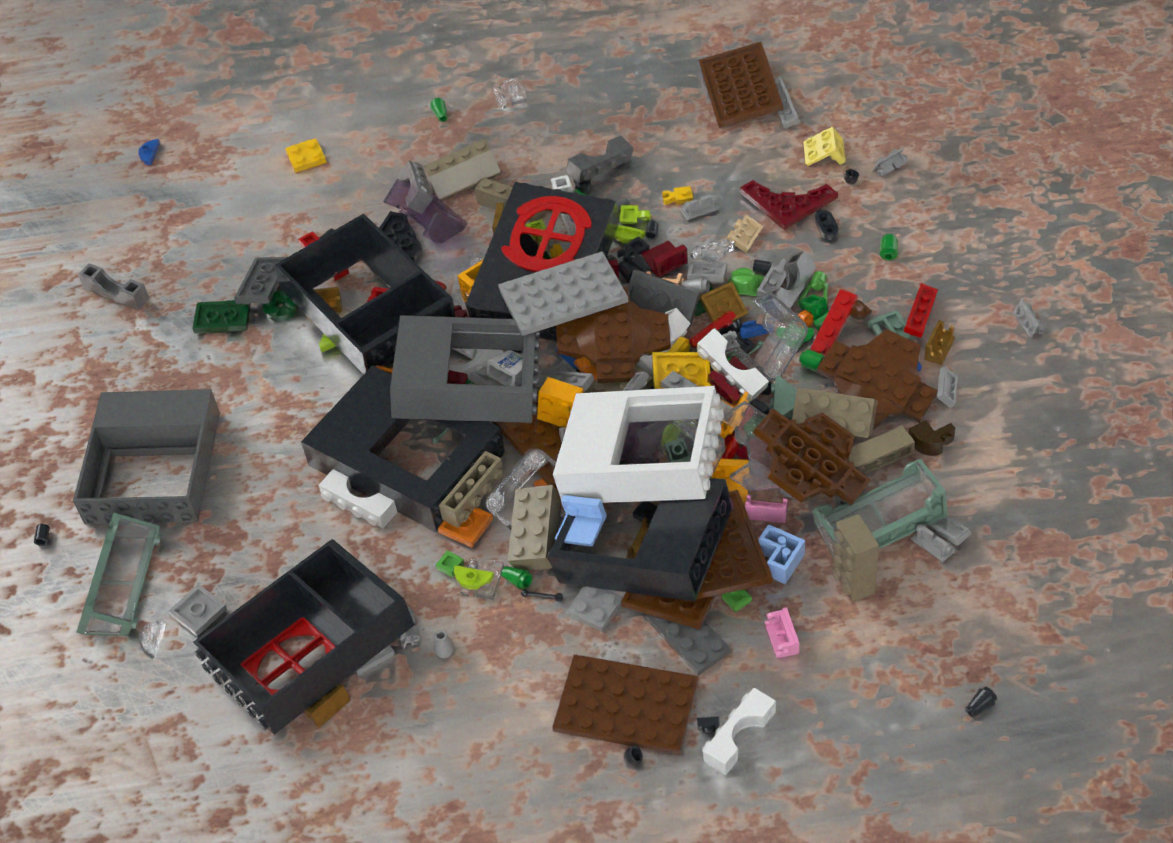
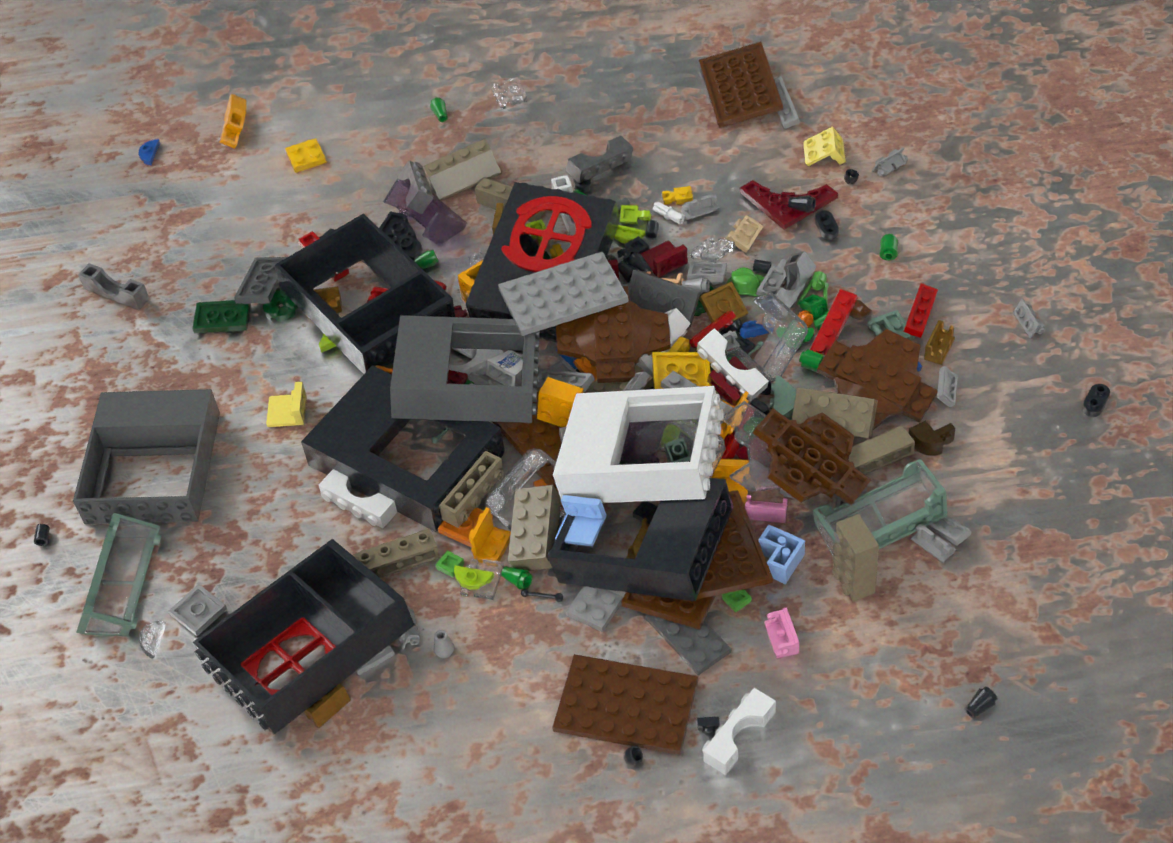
(234, 121): none -> light orange slope
(287, 409): none -> light yellow bracket
(400, 553): none -> dark tan brick
(426, 259): none -> green cone
(488, 541): none -> light orange bracket
(669, 213): none -> white axle
(802, 203): none -> black cone
(1098, 396): none -> black plate

